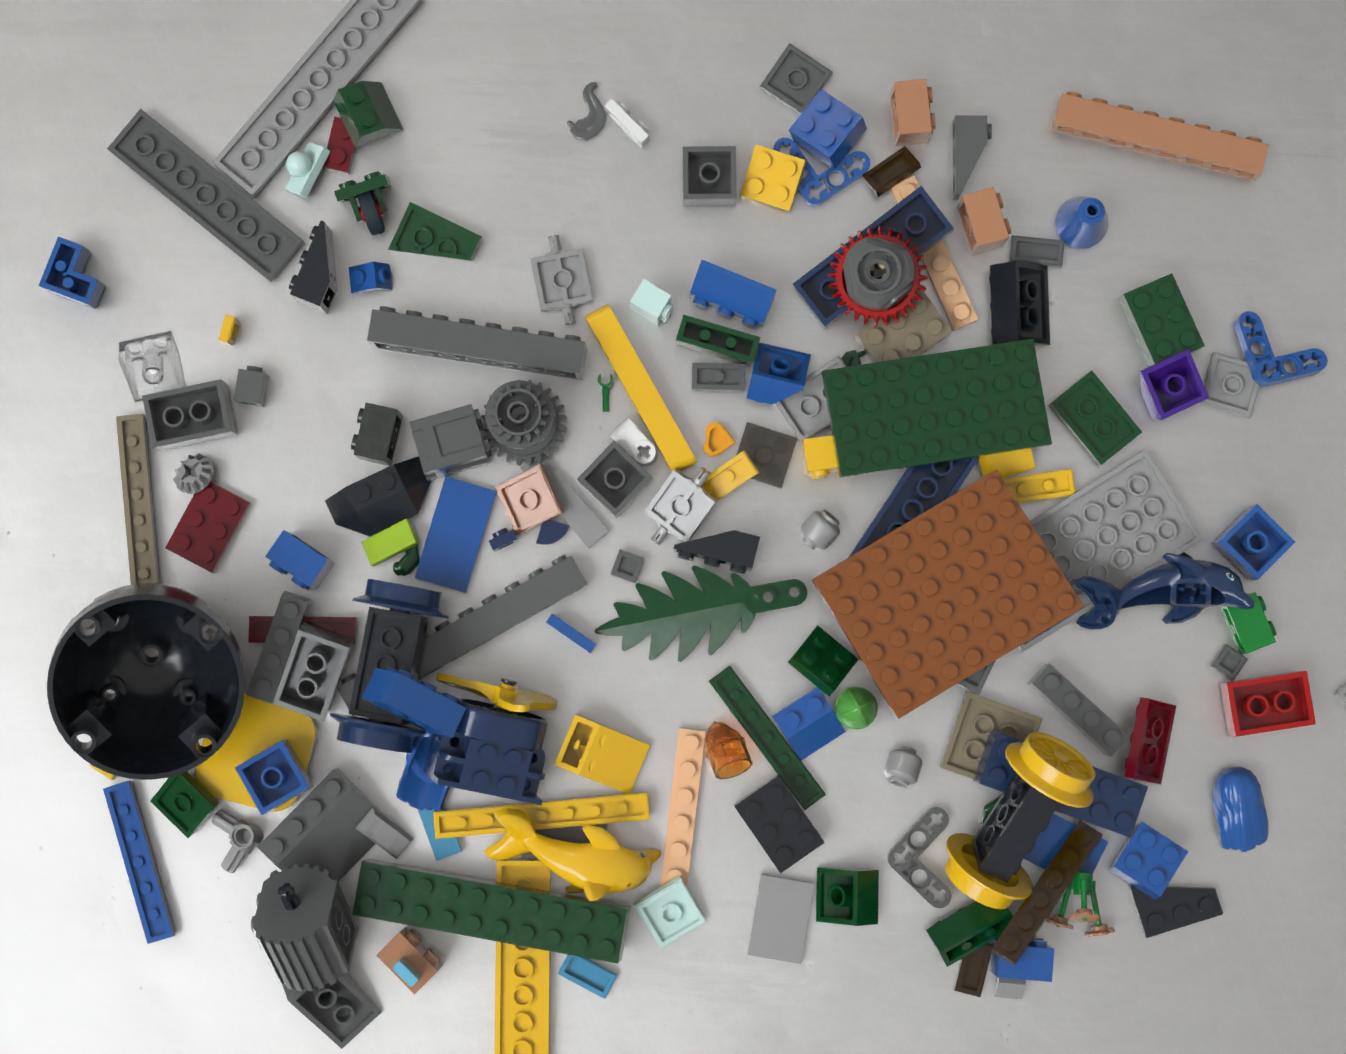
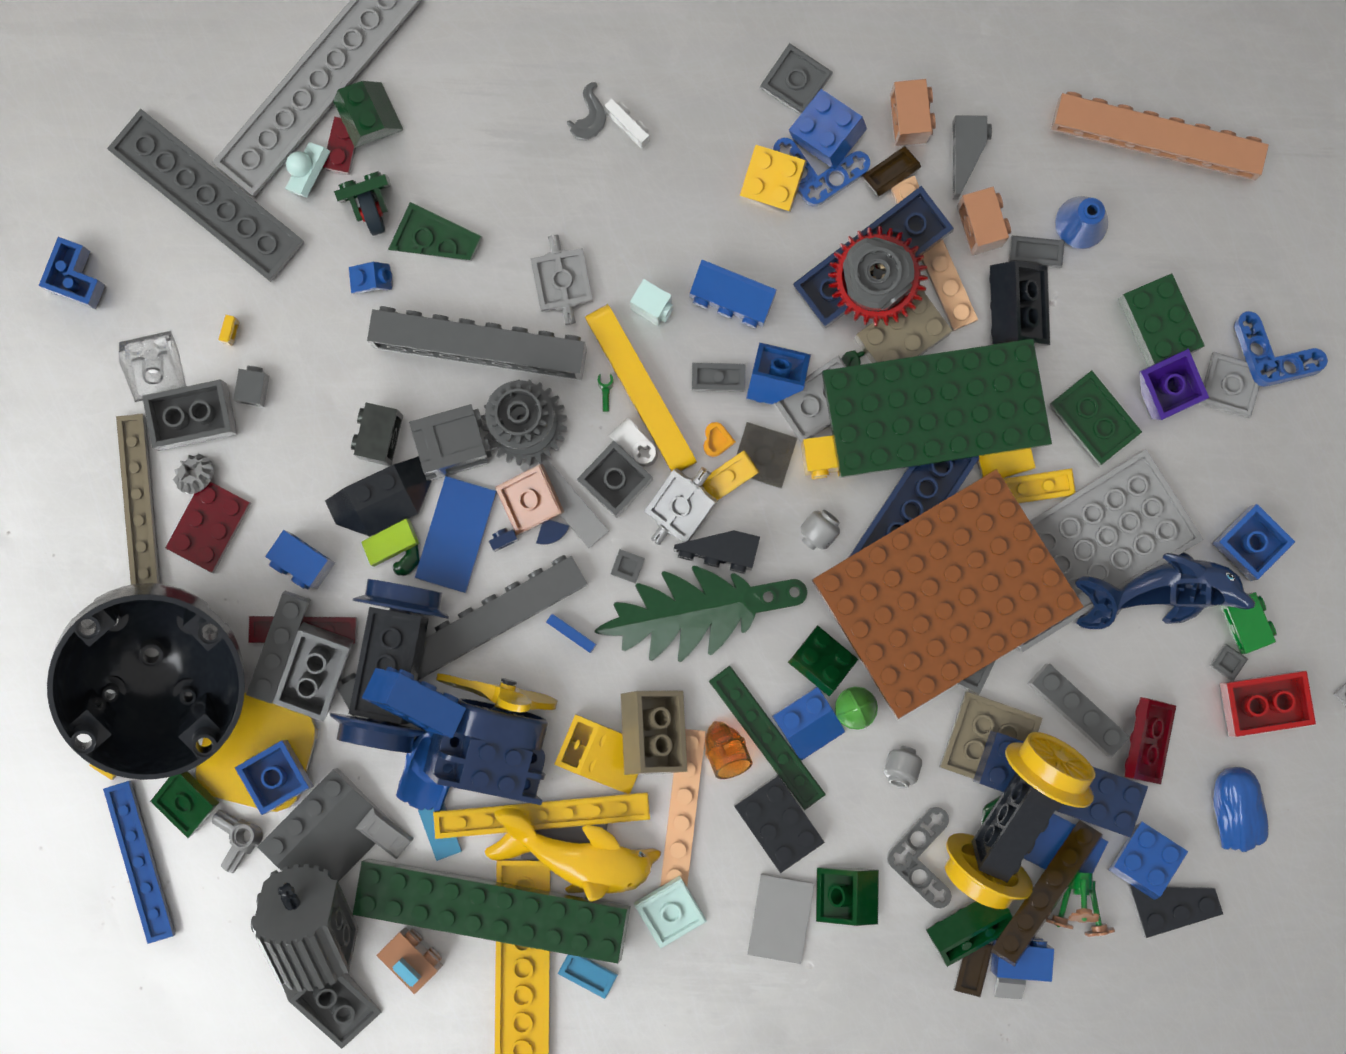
(316, 280): black slope -> none
(653, 732): none -> dark tan brick
(709, 175): dark grey brick -> none
(717, 340): dark green brick -> none

